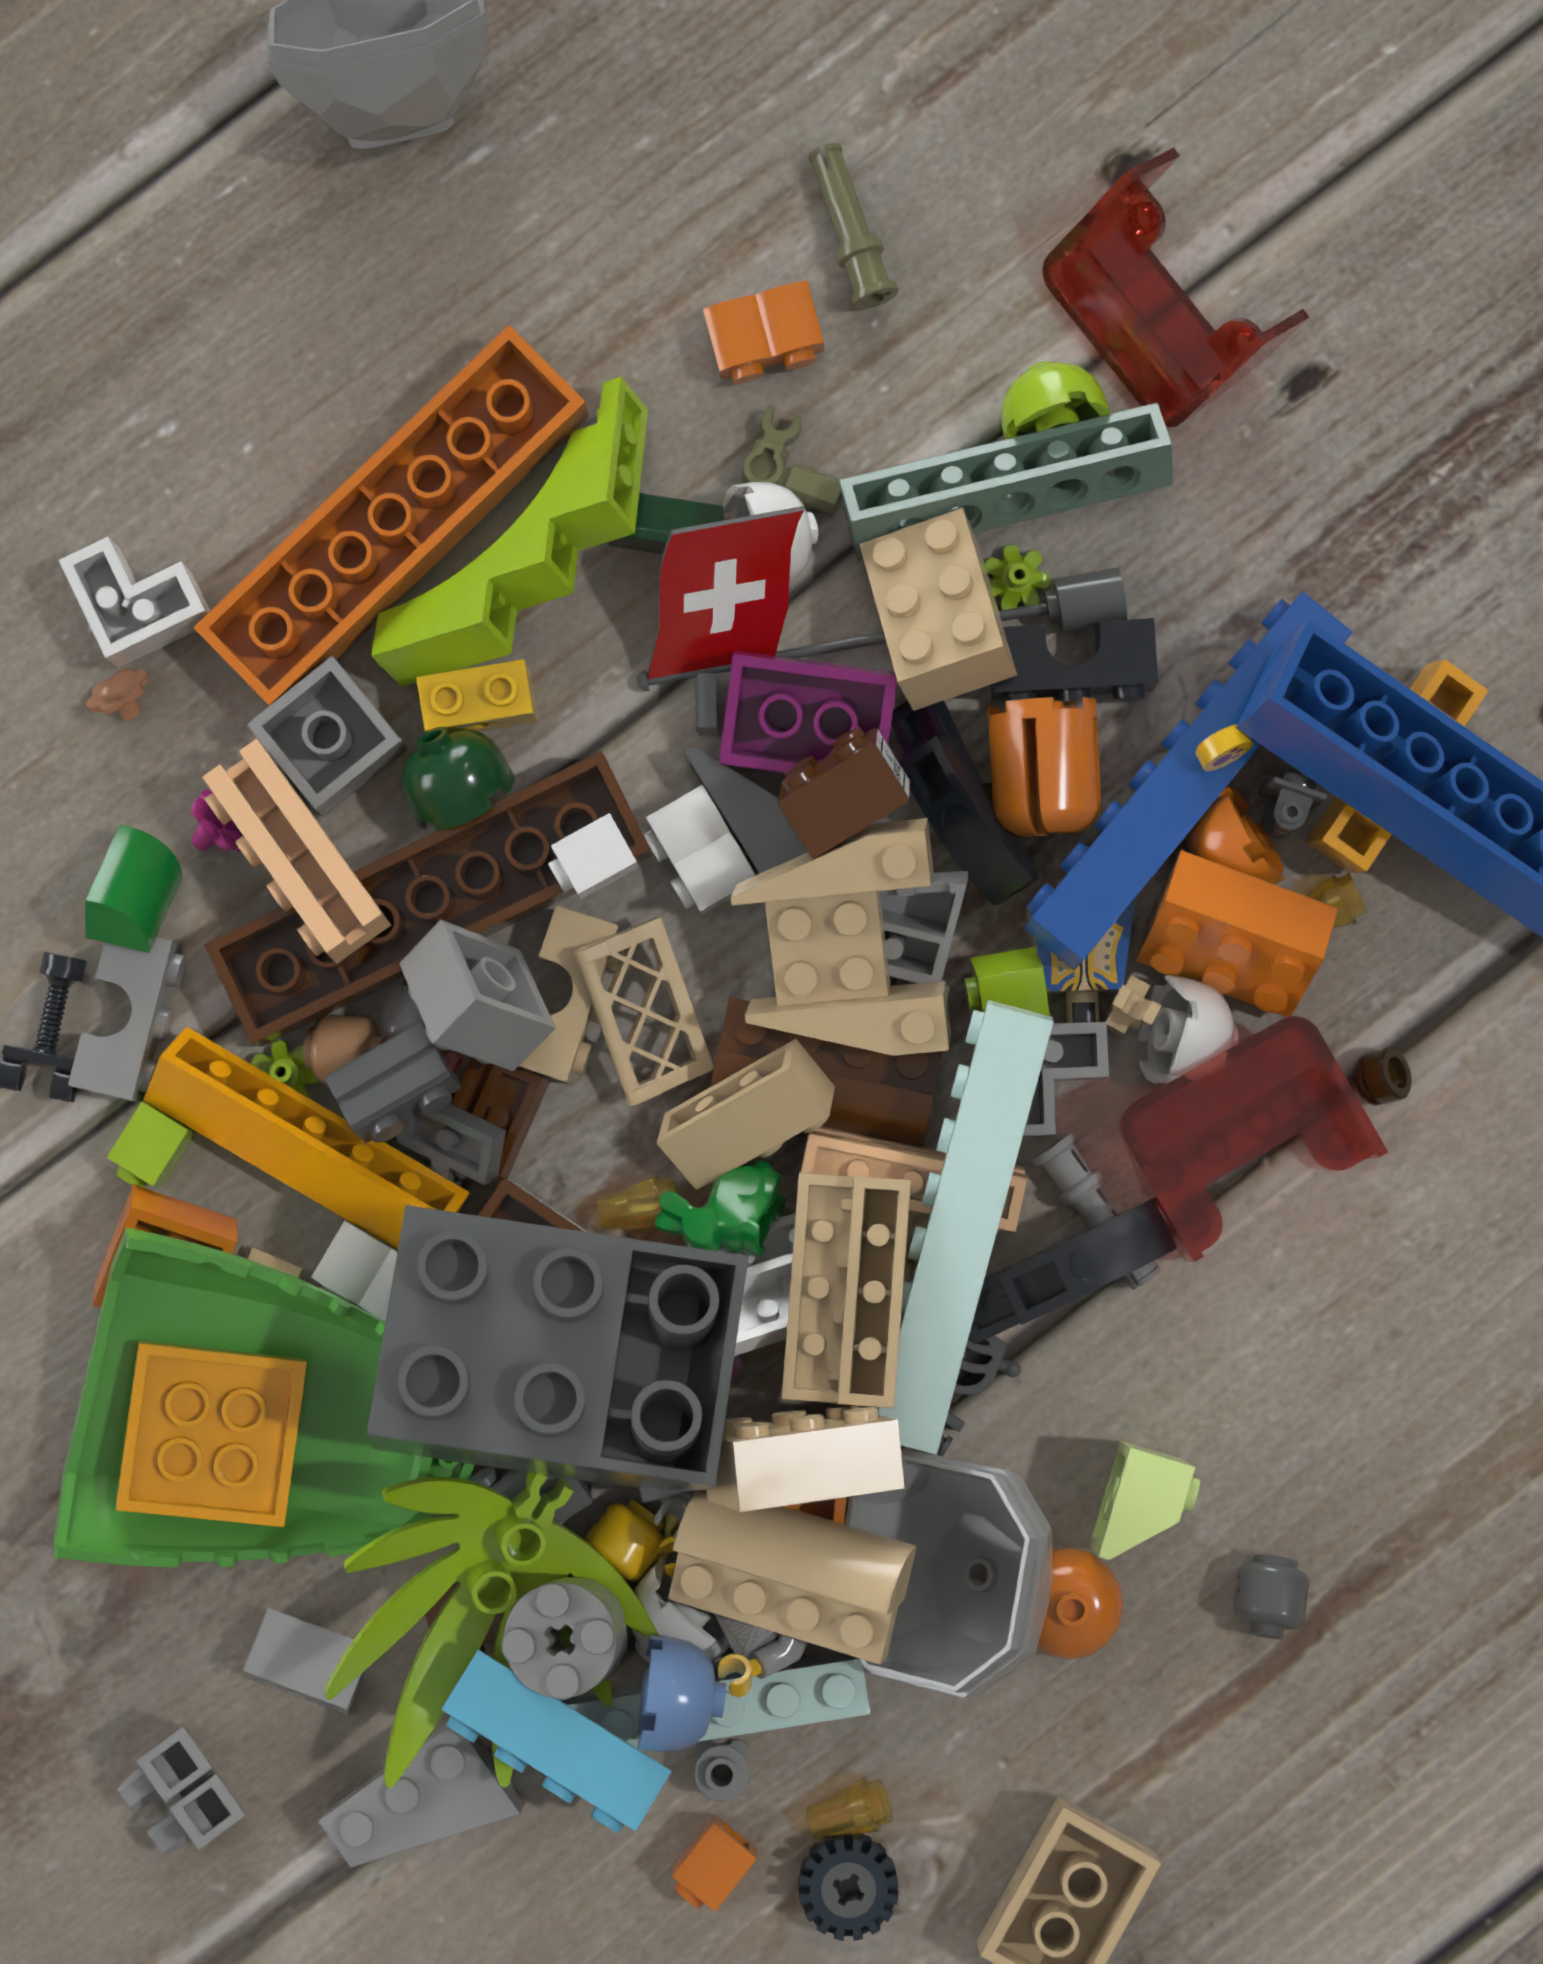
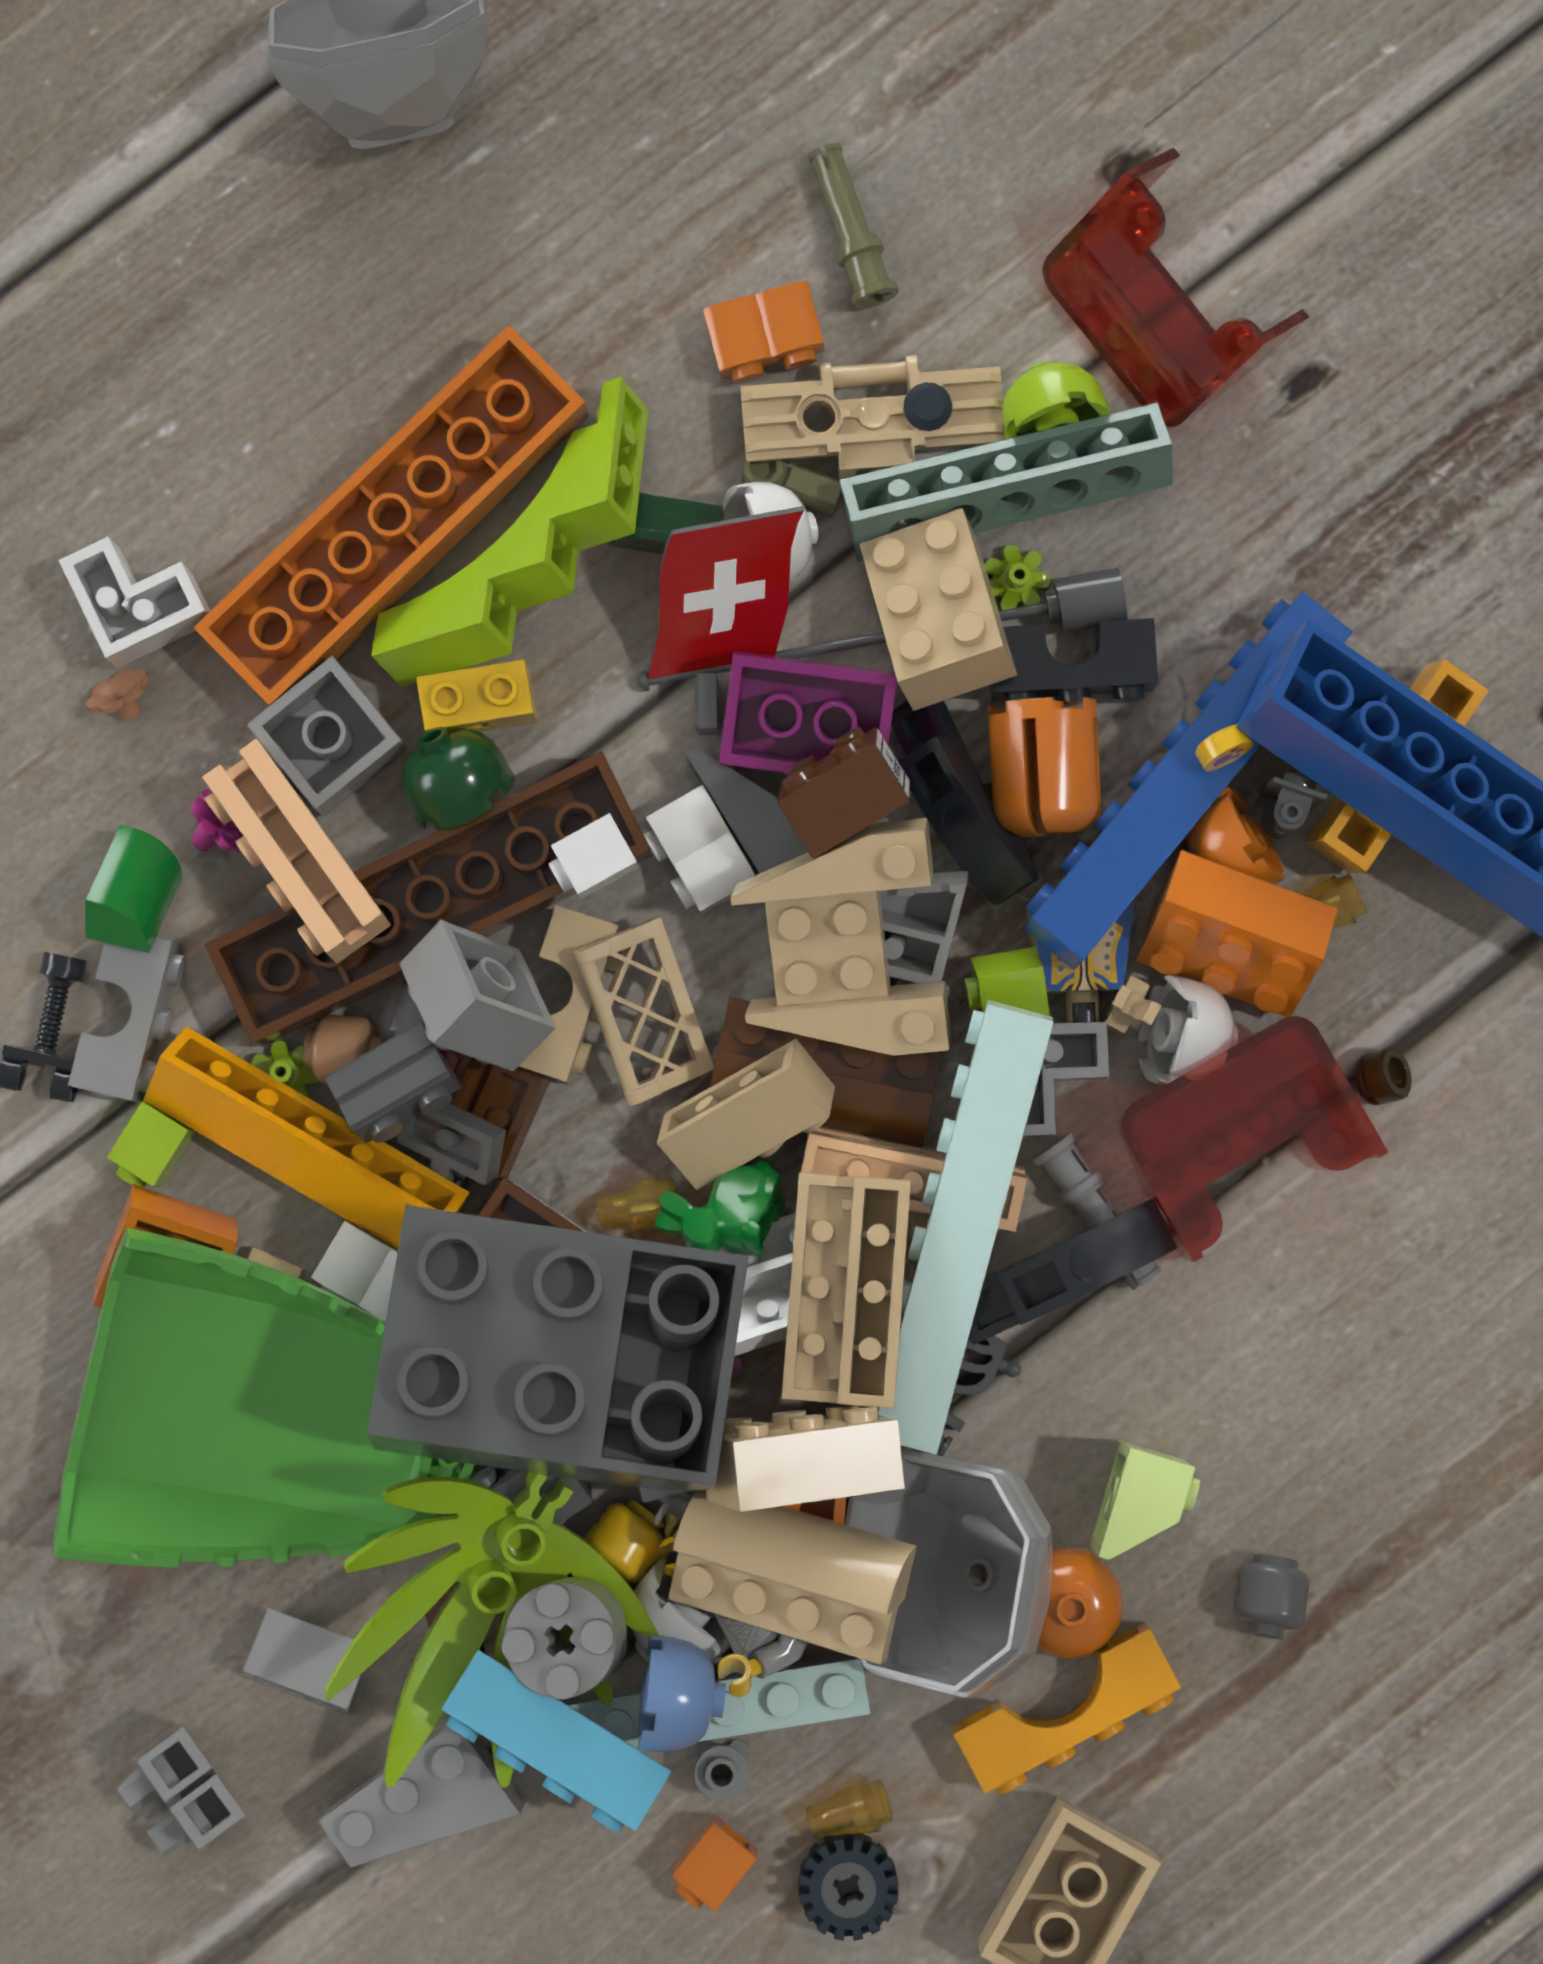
(211, 1434): light orange plate -> none
(873, 432): none -> tan piece
(1128, 1679): none -> light orange arch

